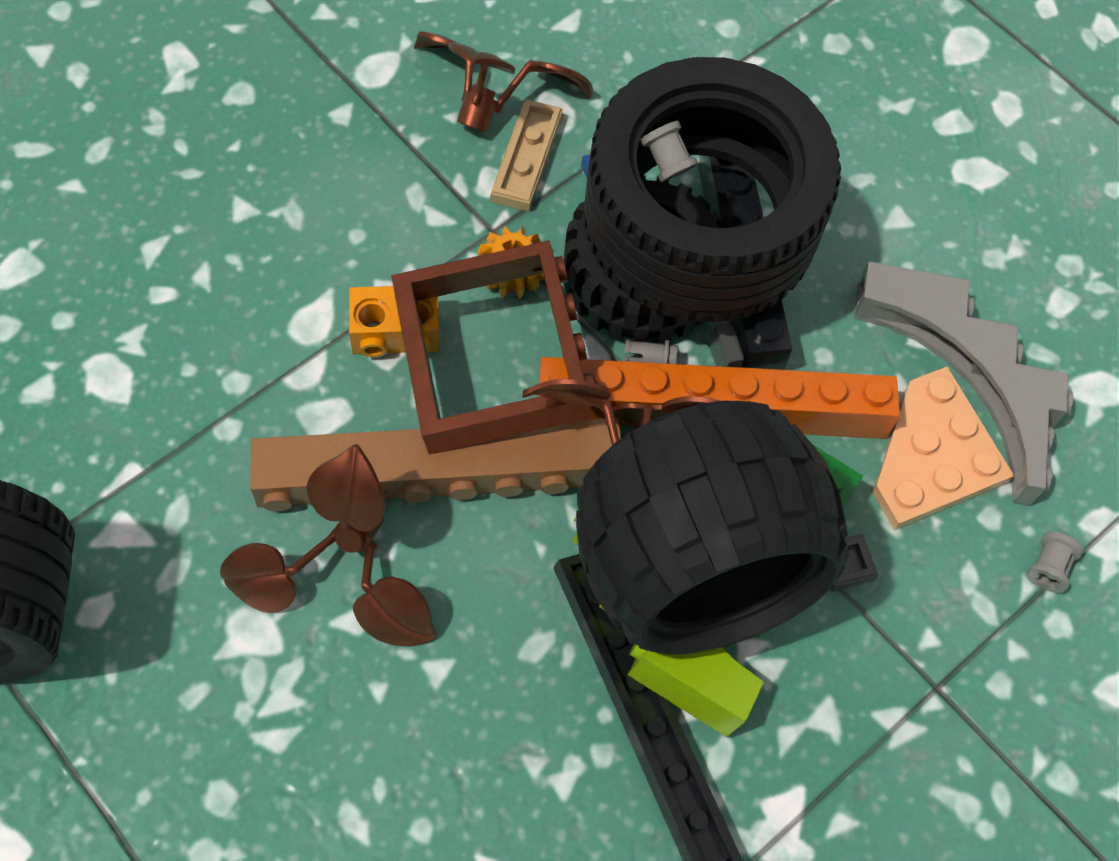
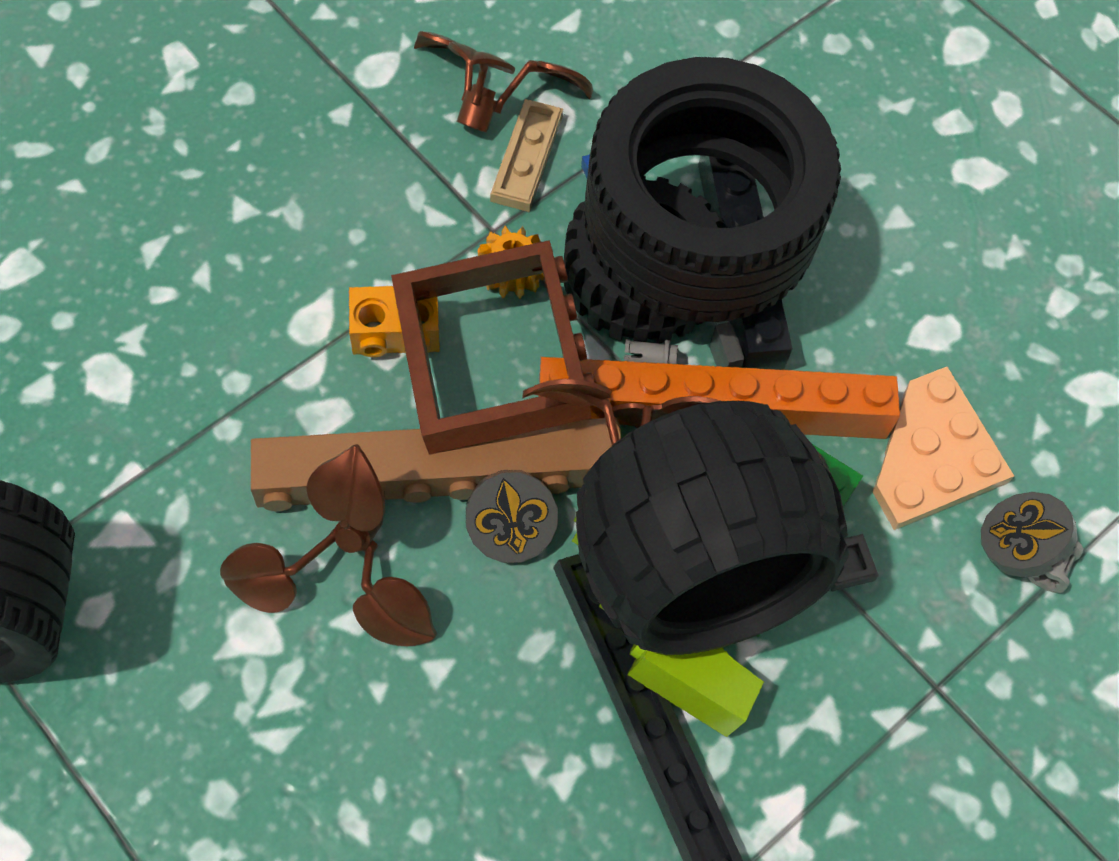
(511, 516): none -> tile
(669, 151): light grey bush -> none
(985, 353): light grey arch -> none
(1028, 534): none -> dark grey tile

